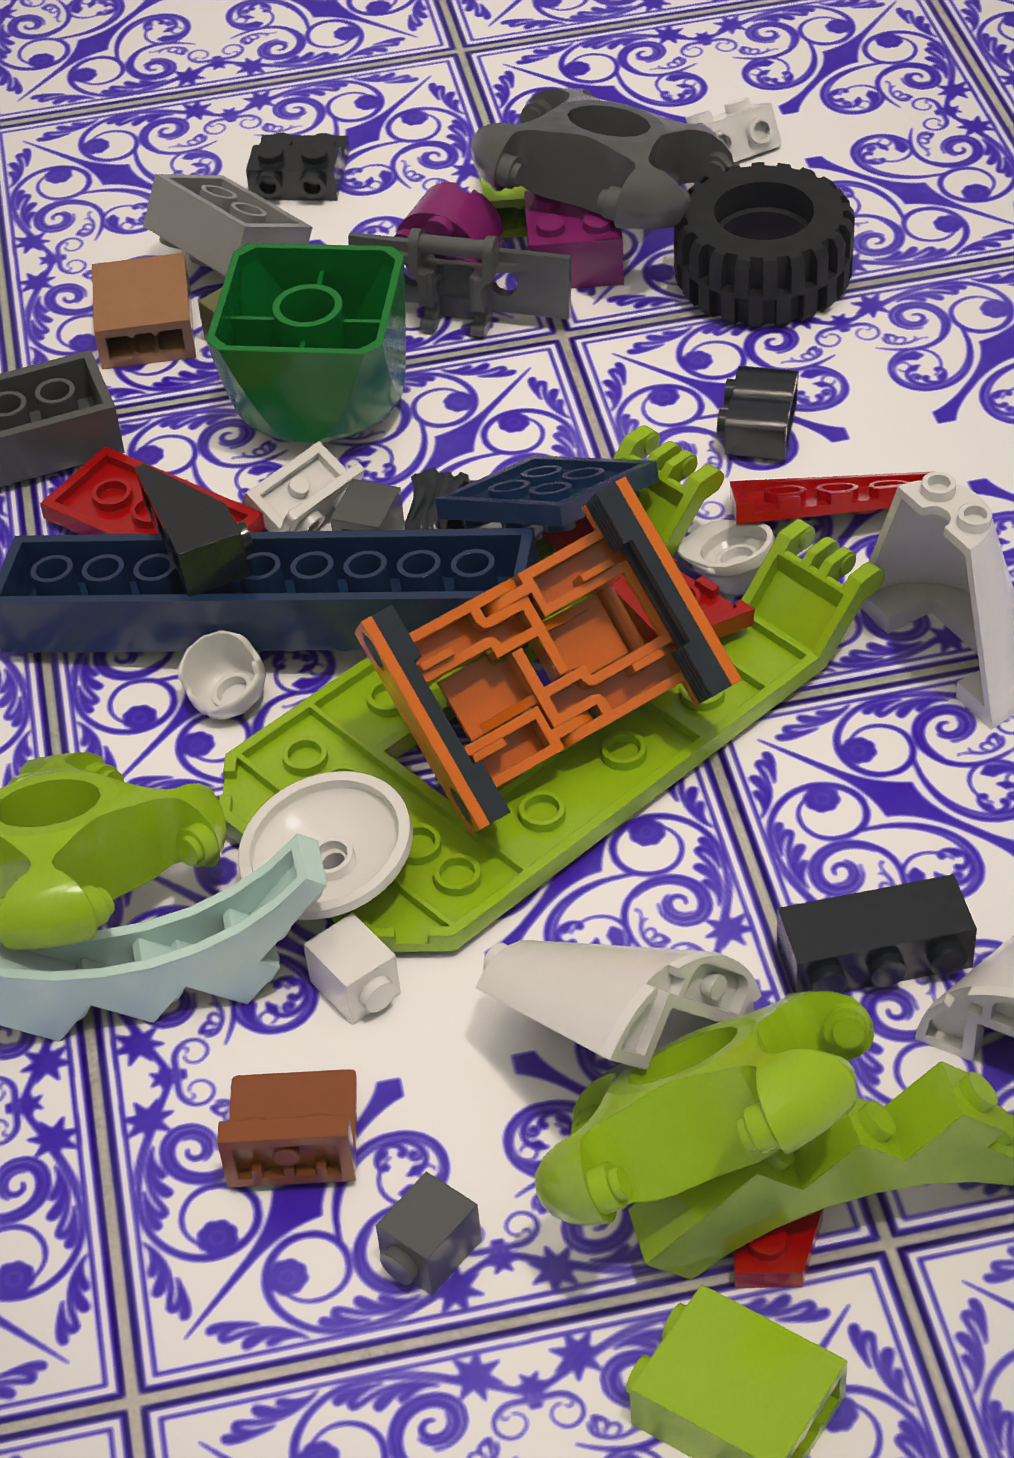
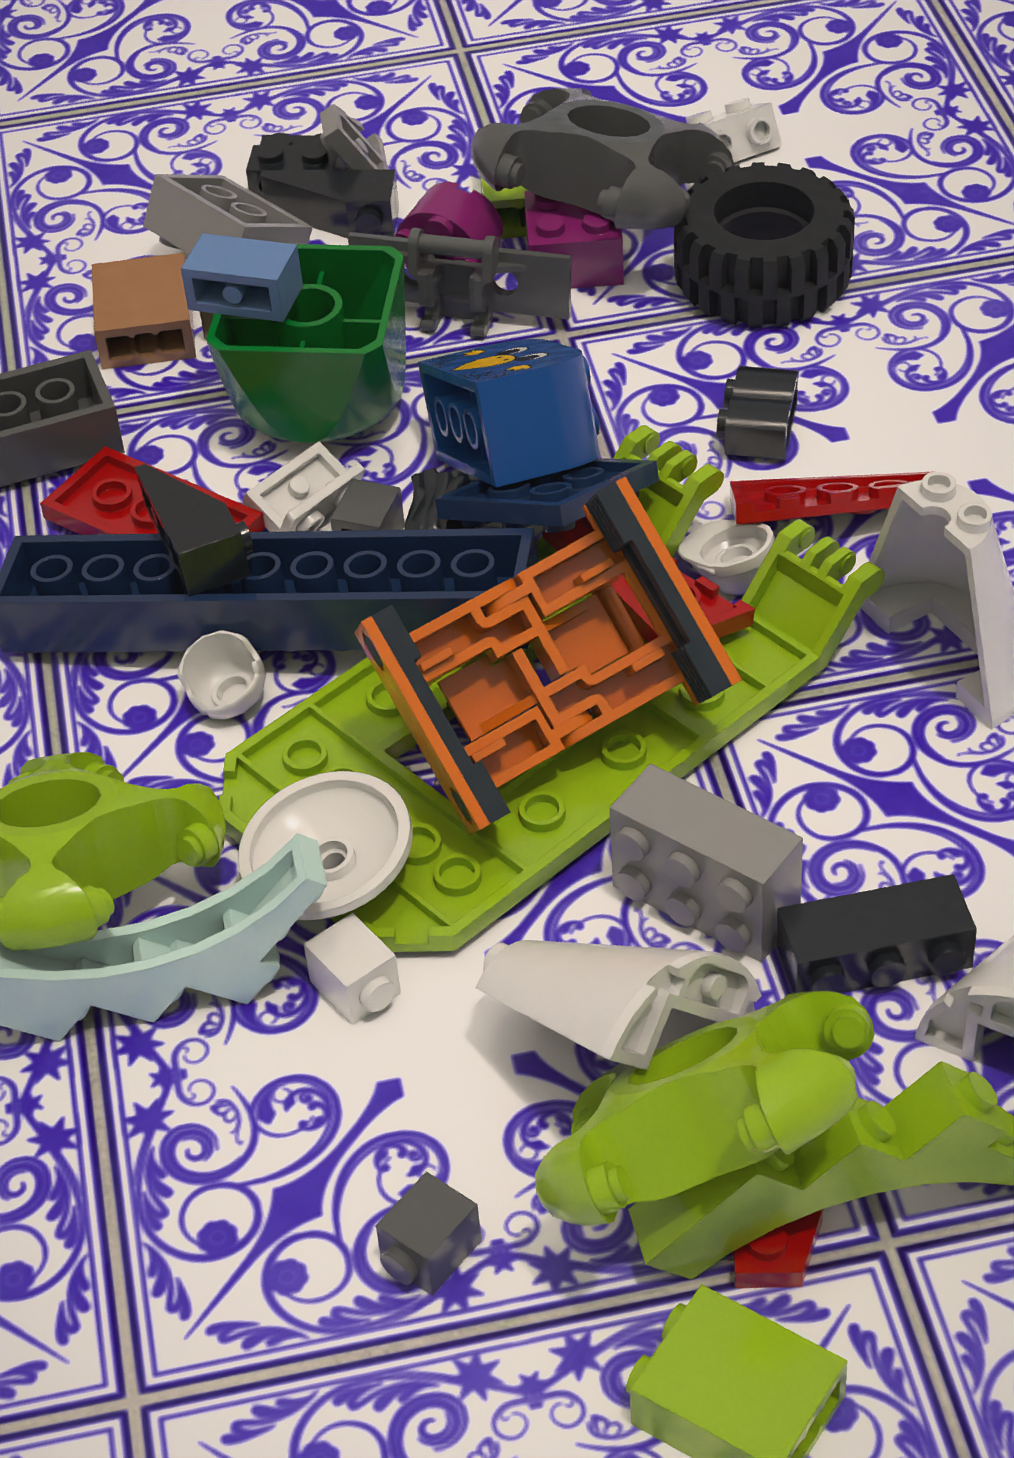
(242, 277): none -> medium blue brick
(290, 1128): dark orange bracket -> none
(337, 199): none -> black slope
(343, 138): none -> light grey wing
(511, 410): none -> blue brick
(704, 861): none -> light grey brick

